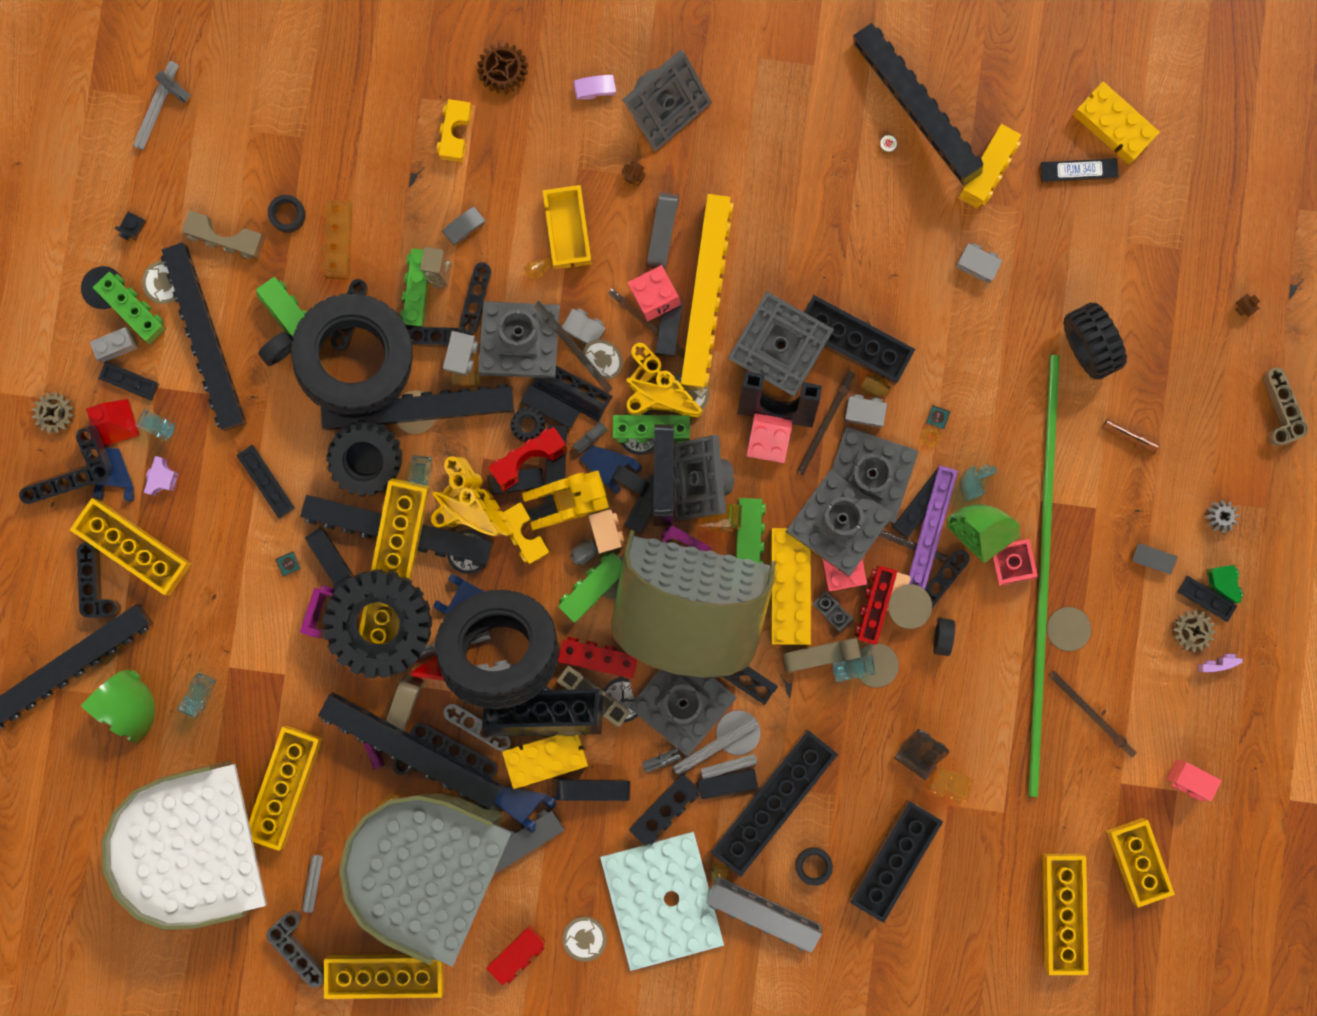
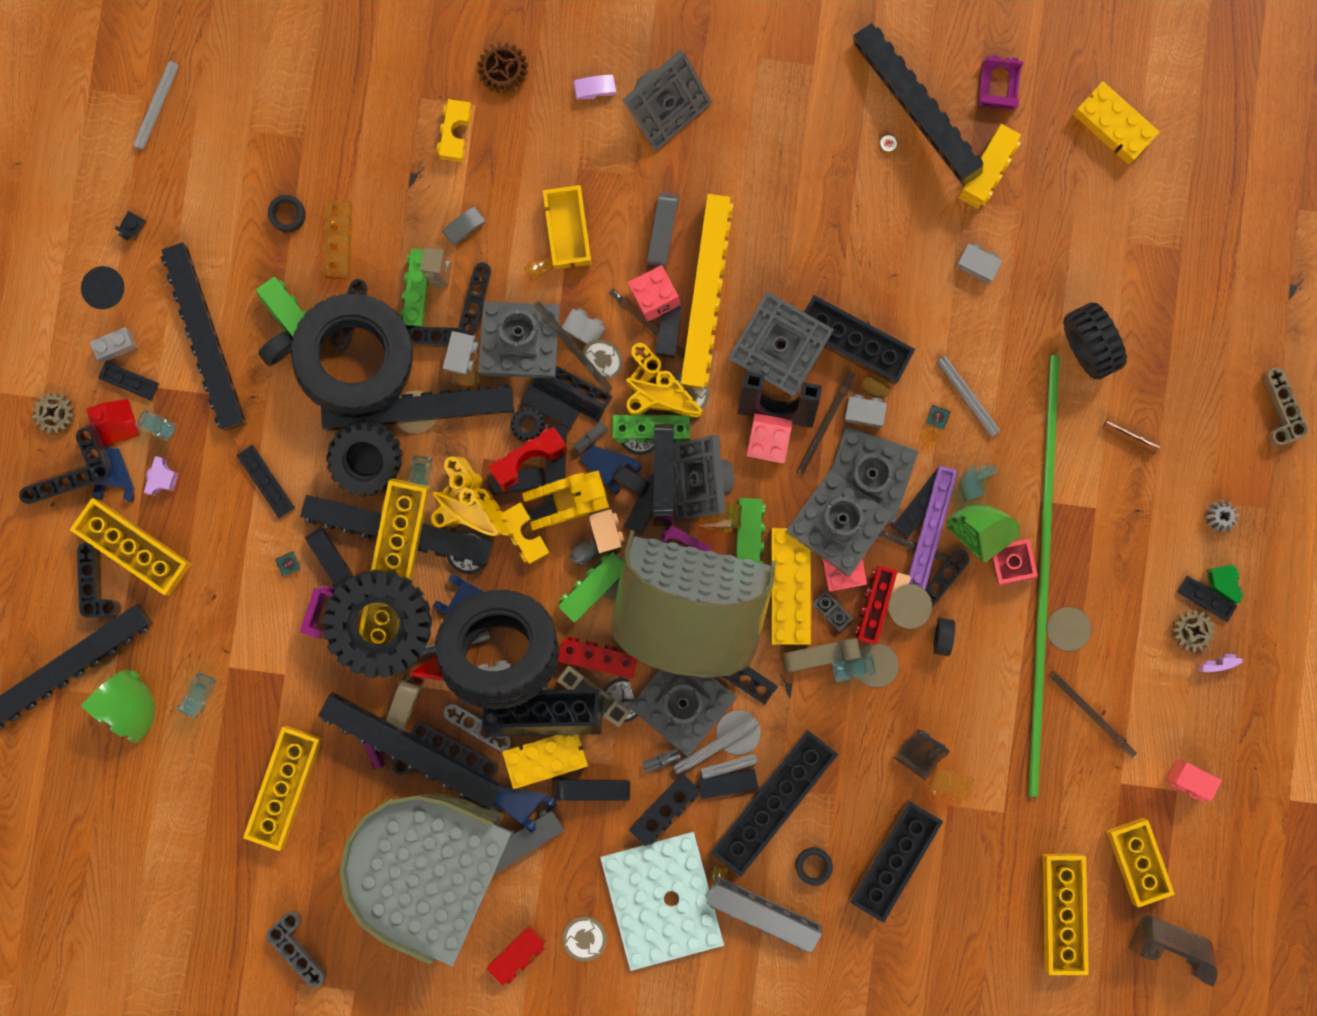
(129, 307): bright green brick -> none
(156, 284): sticker -> none
(172, 86): dark grey axle -> none
(184, 851): white piece -> none
(245, 242): dark tan arch -> none
(312, 883): light grey axle -> none
(381, 977): yellow brick -> none
(633, 173): reddish brown gear -> none
(968, 396): none -> light grey axle
(1013, 67): none -> magenta panel
(1079, 170): tile -> none
(1155, 558): dark grey slope -> none
(1156, 935): none -> clear smoke windscreen
(1247, 305): reddish brown gear -> none

